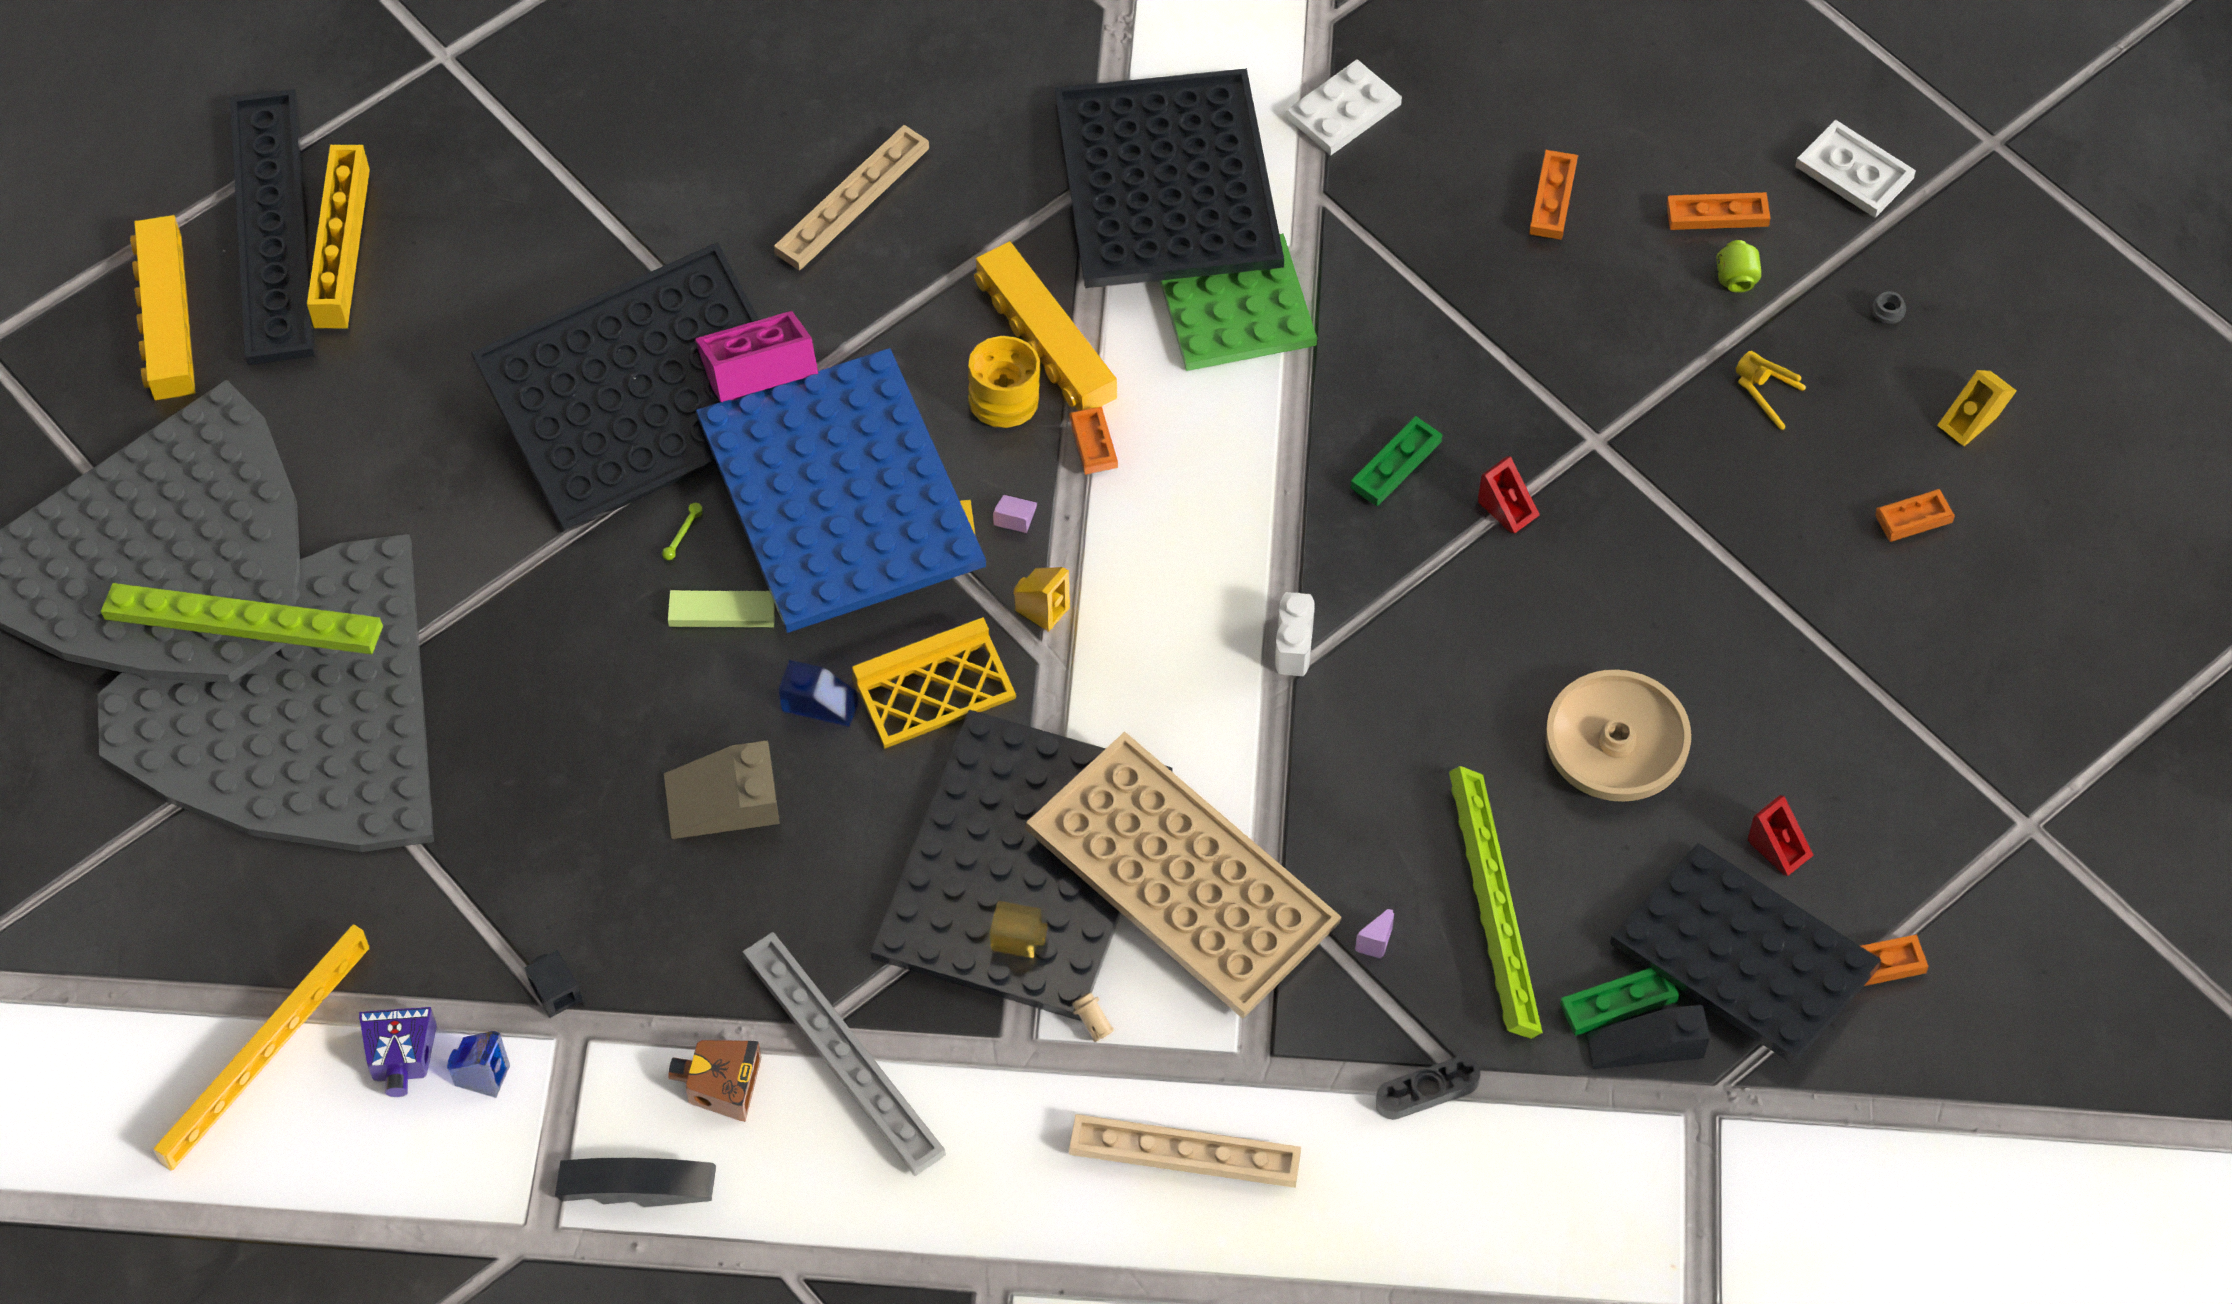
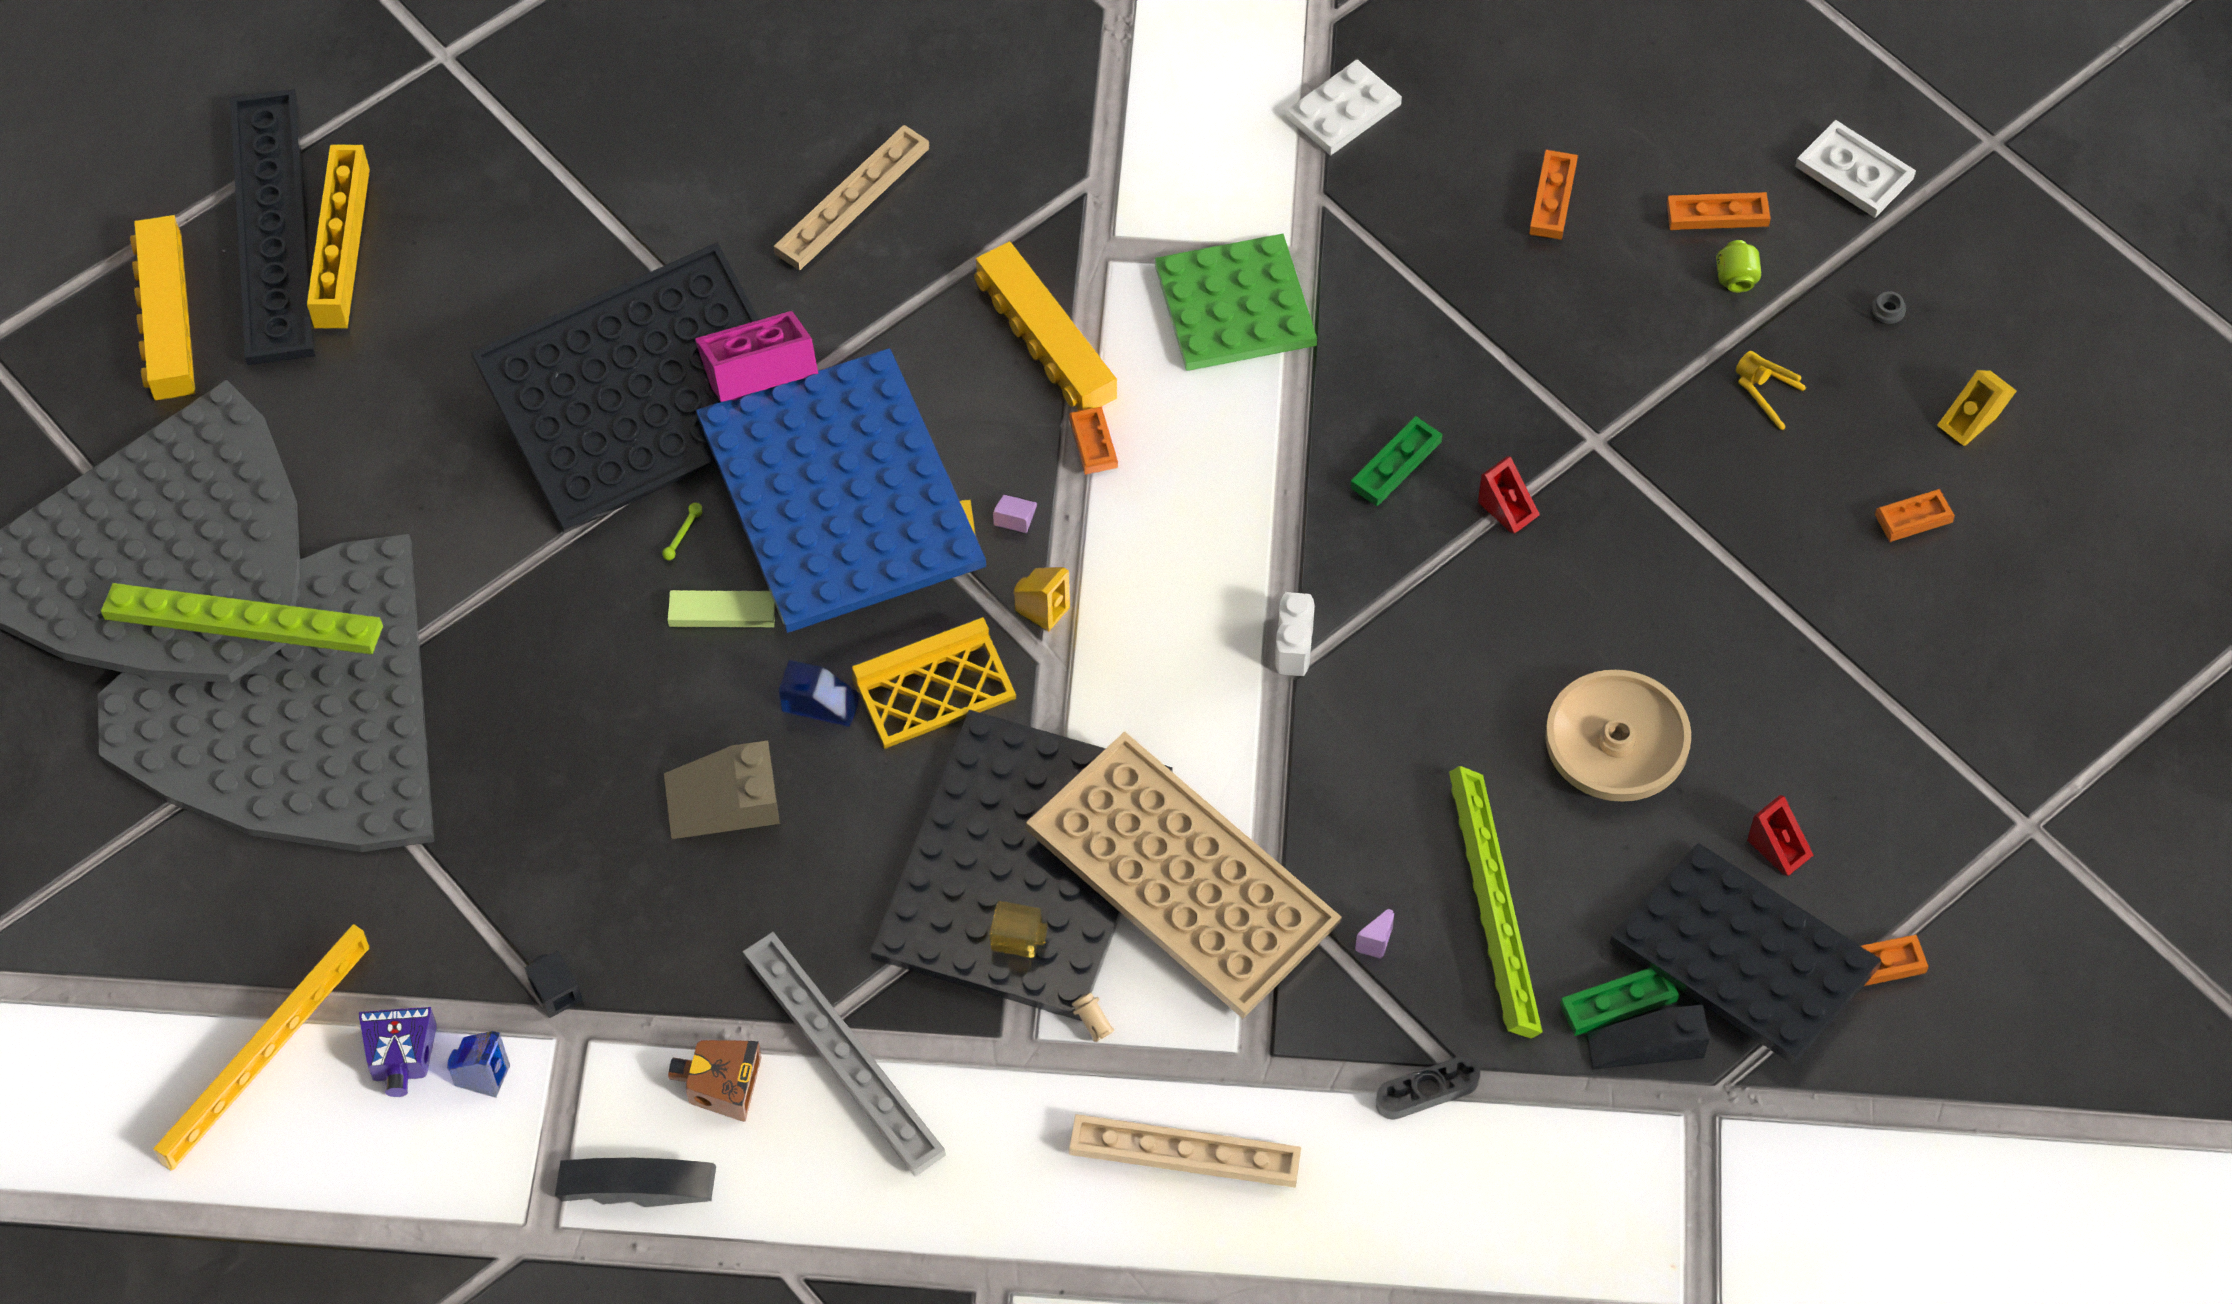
(1003, 381): yellow wheel -> none
(1167, 178): black plate -> none

